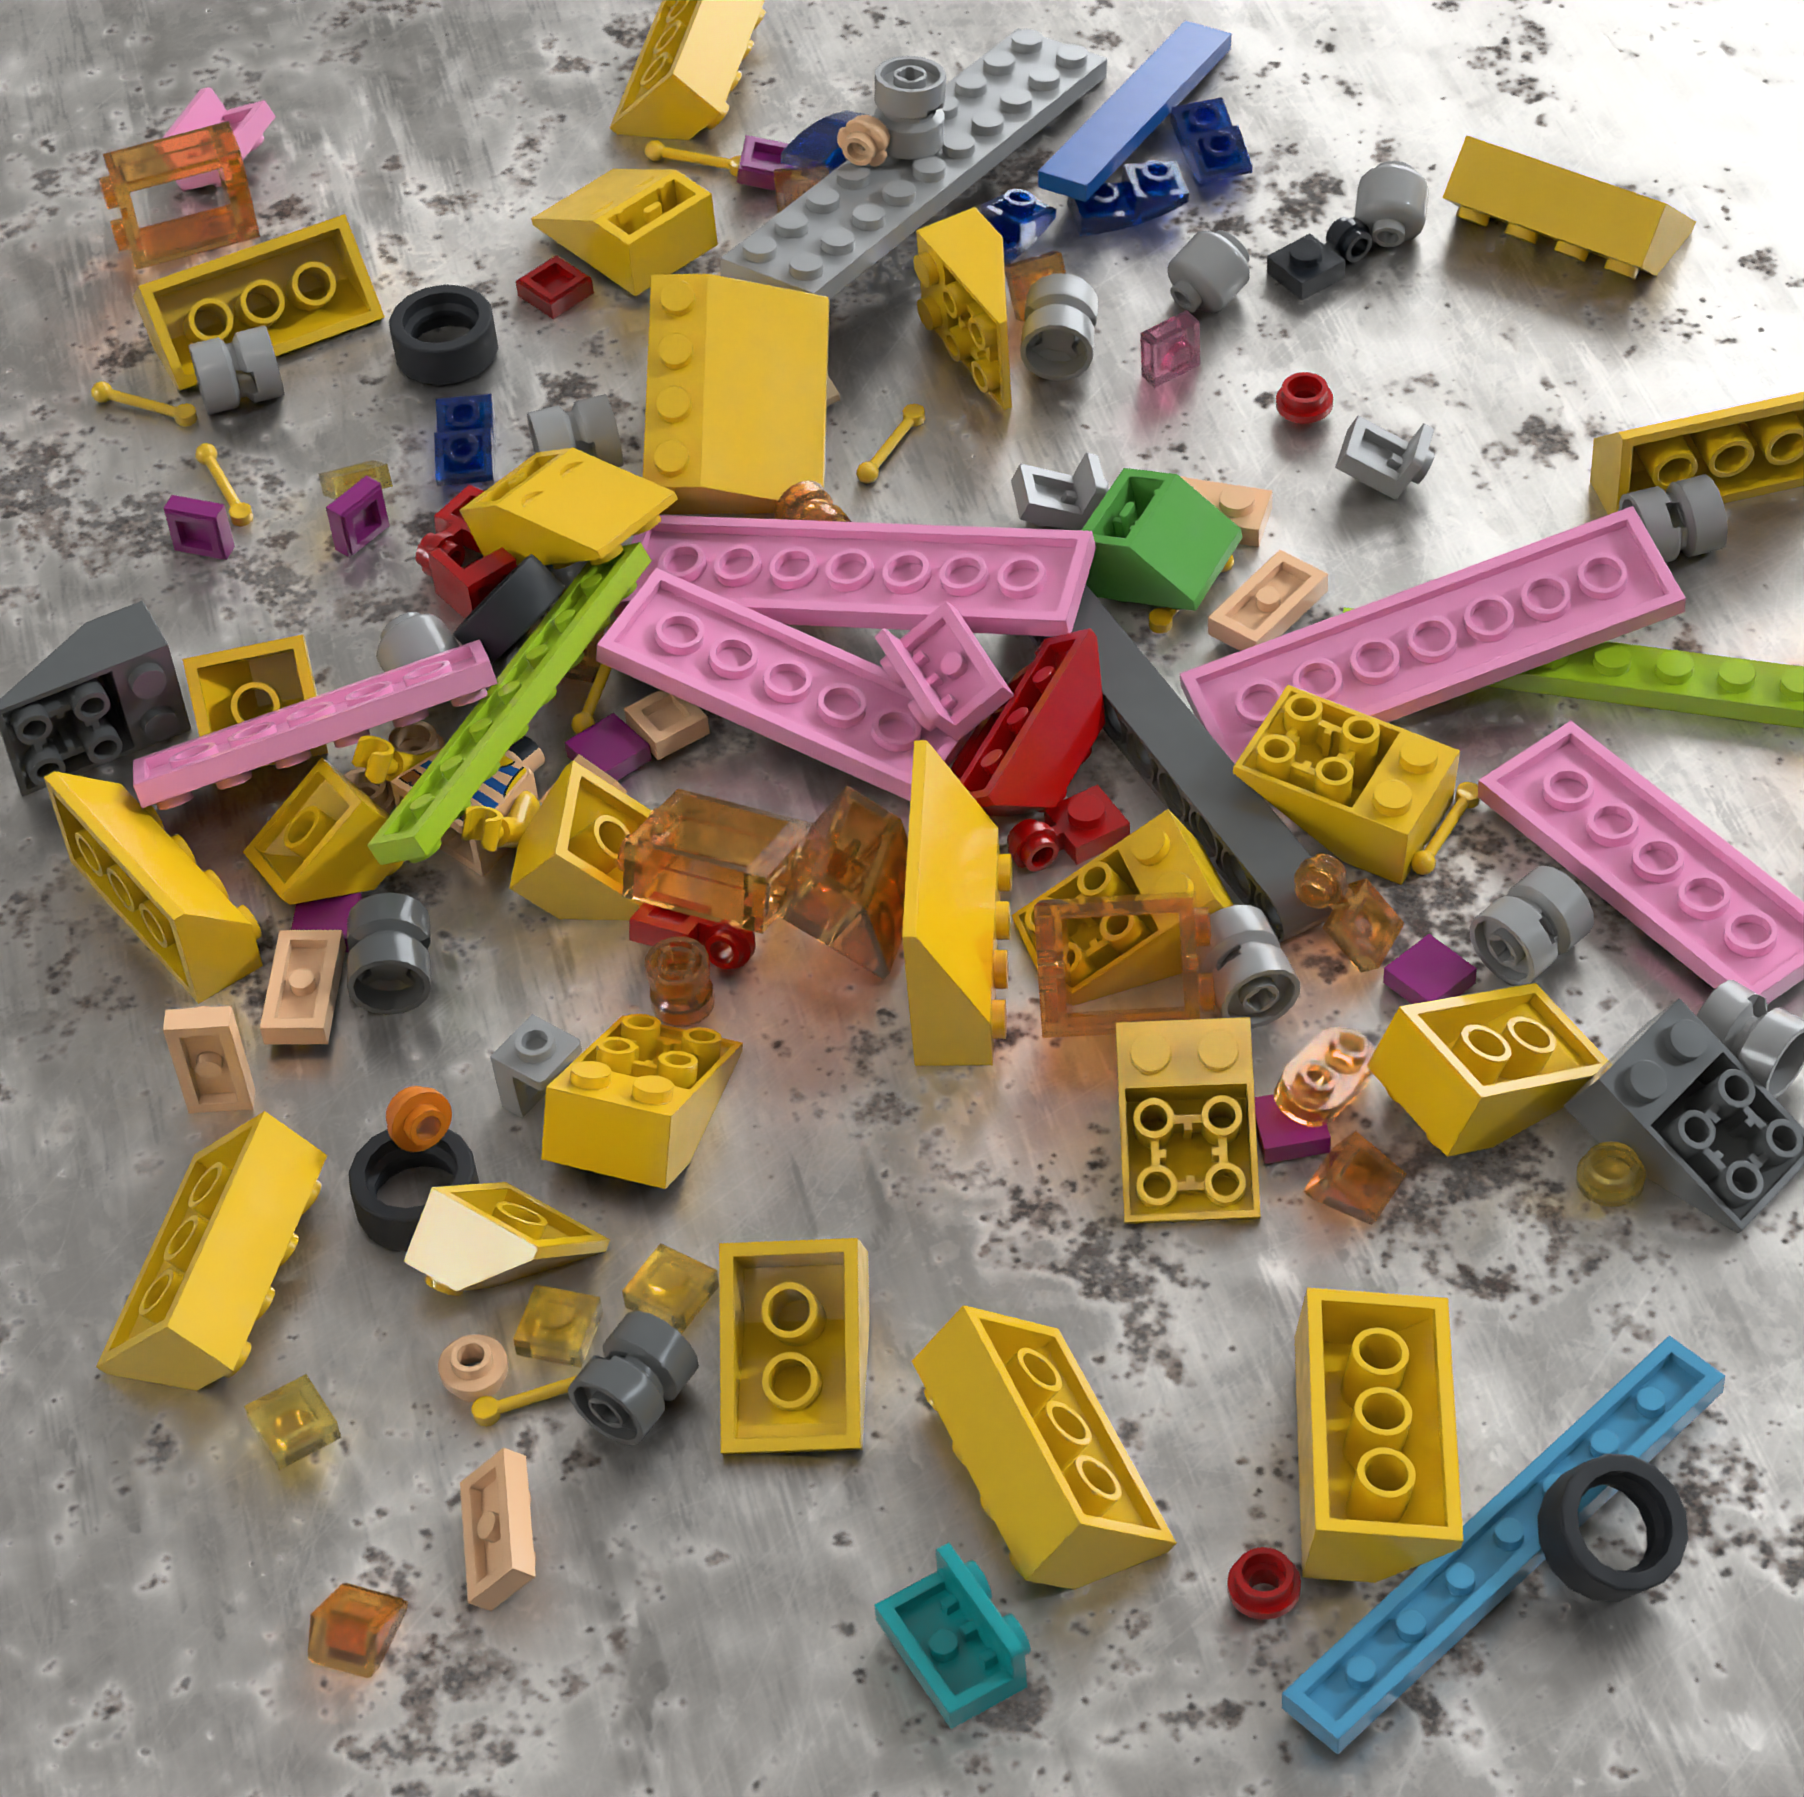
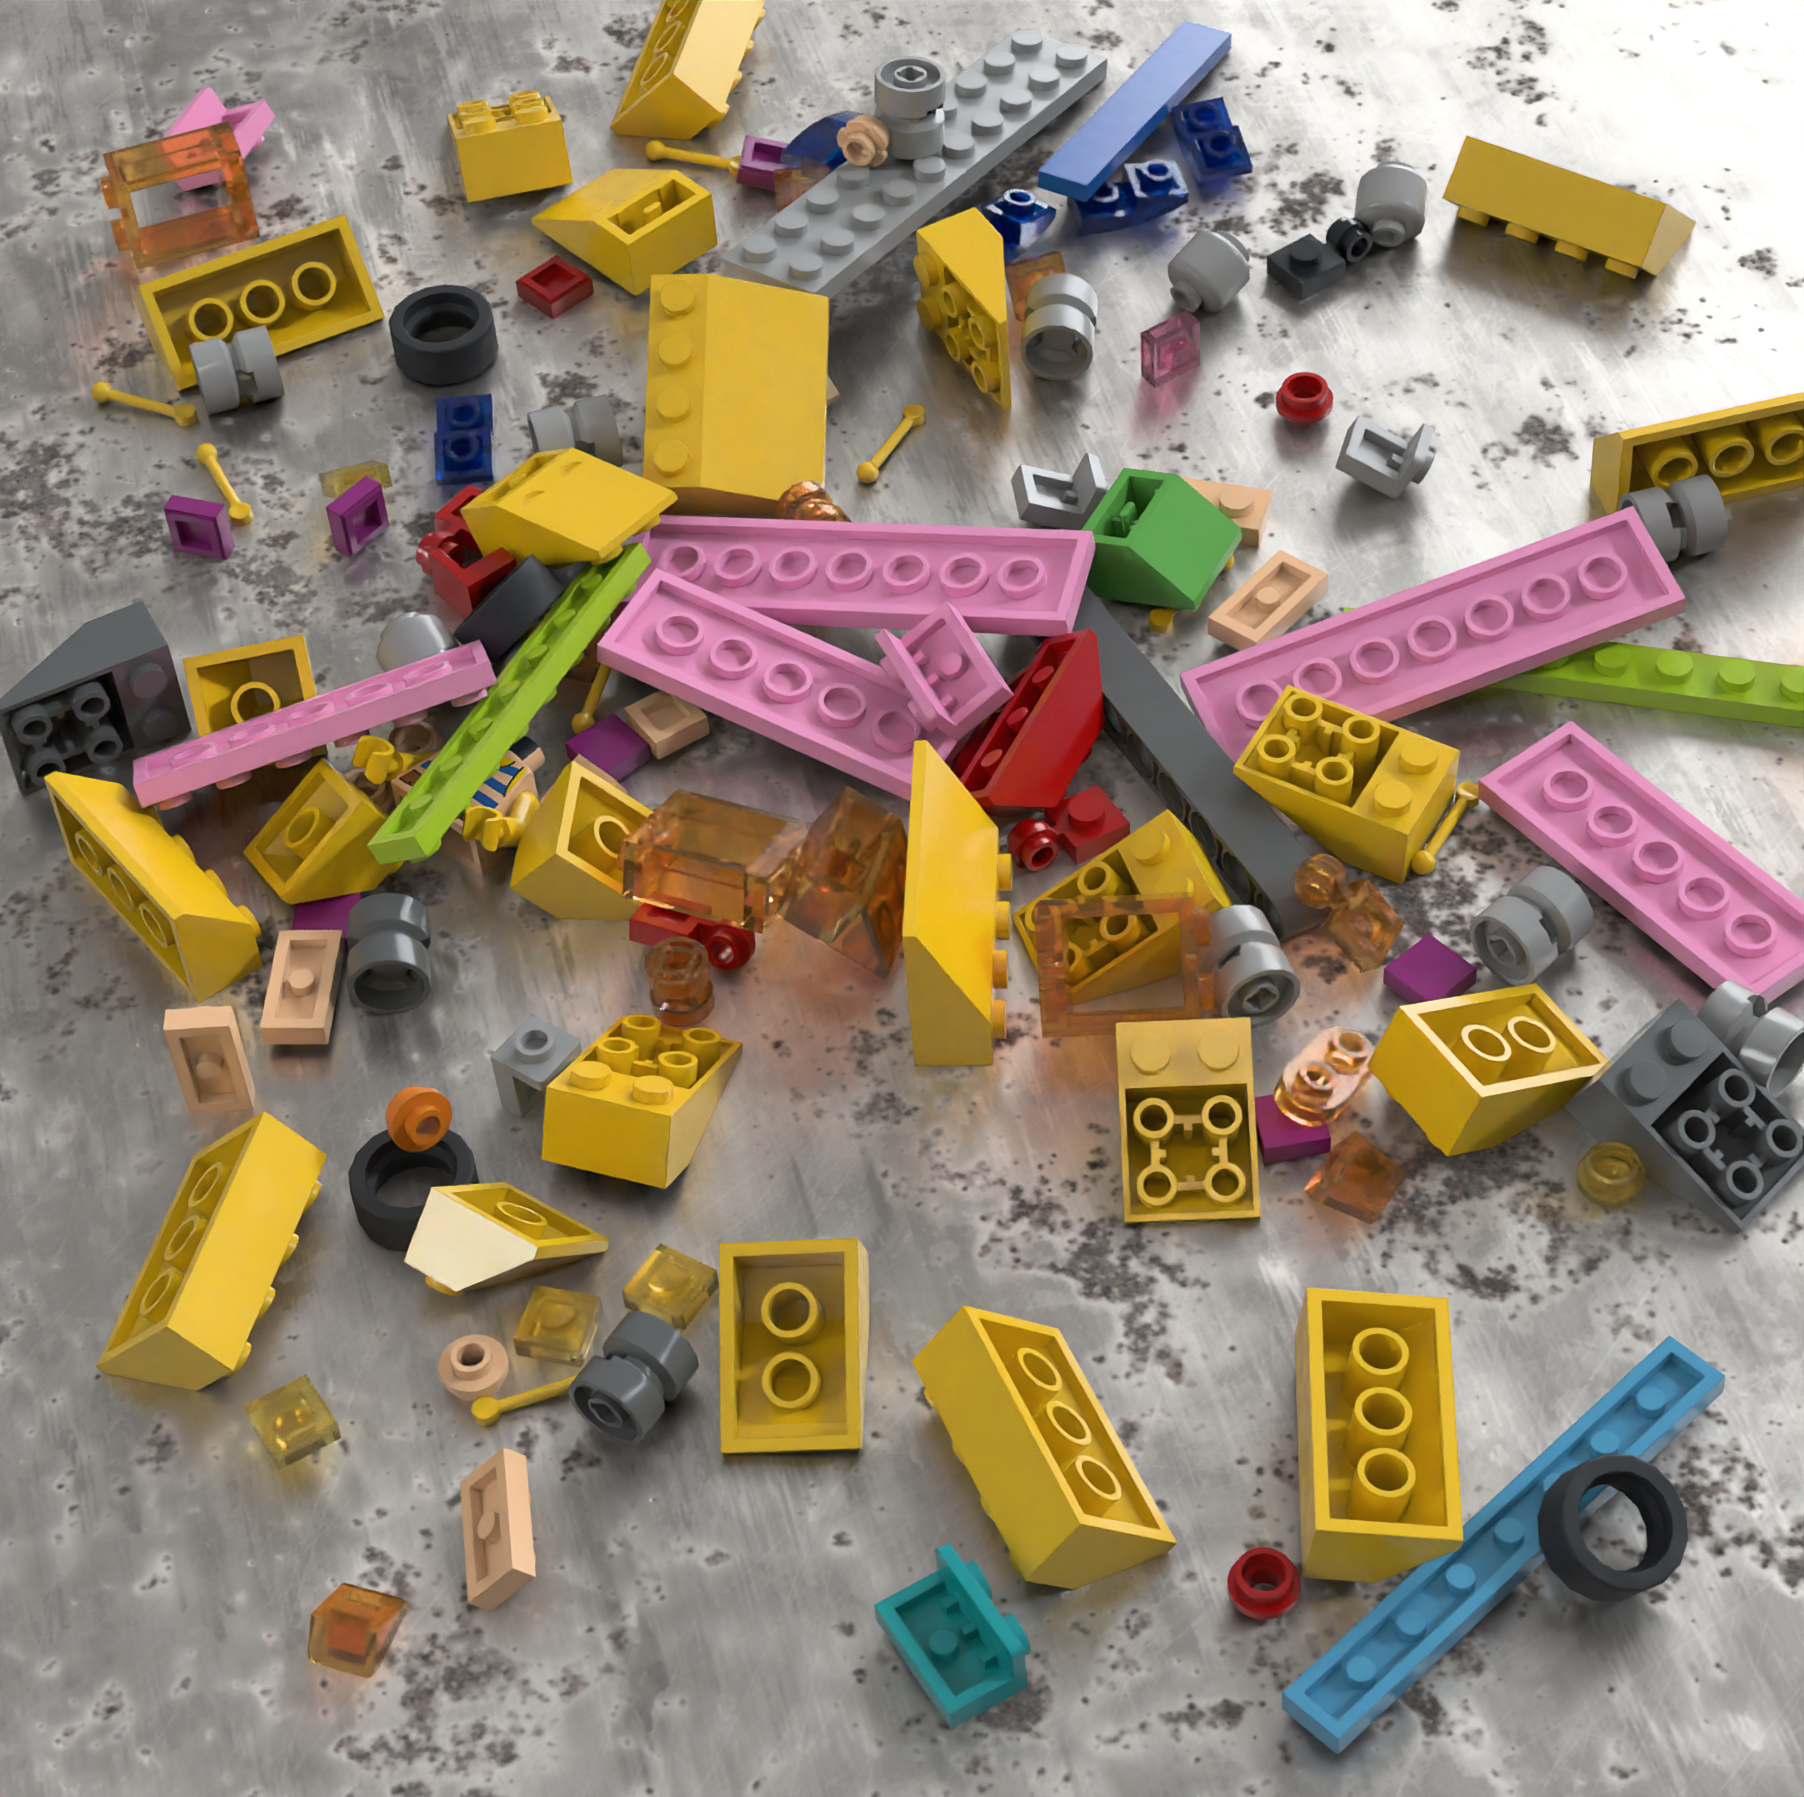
(509, 146): none -> yellow slope

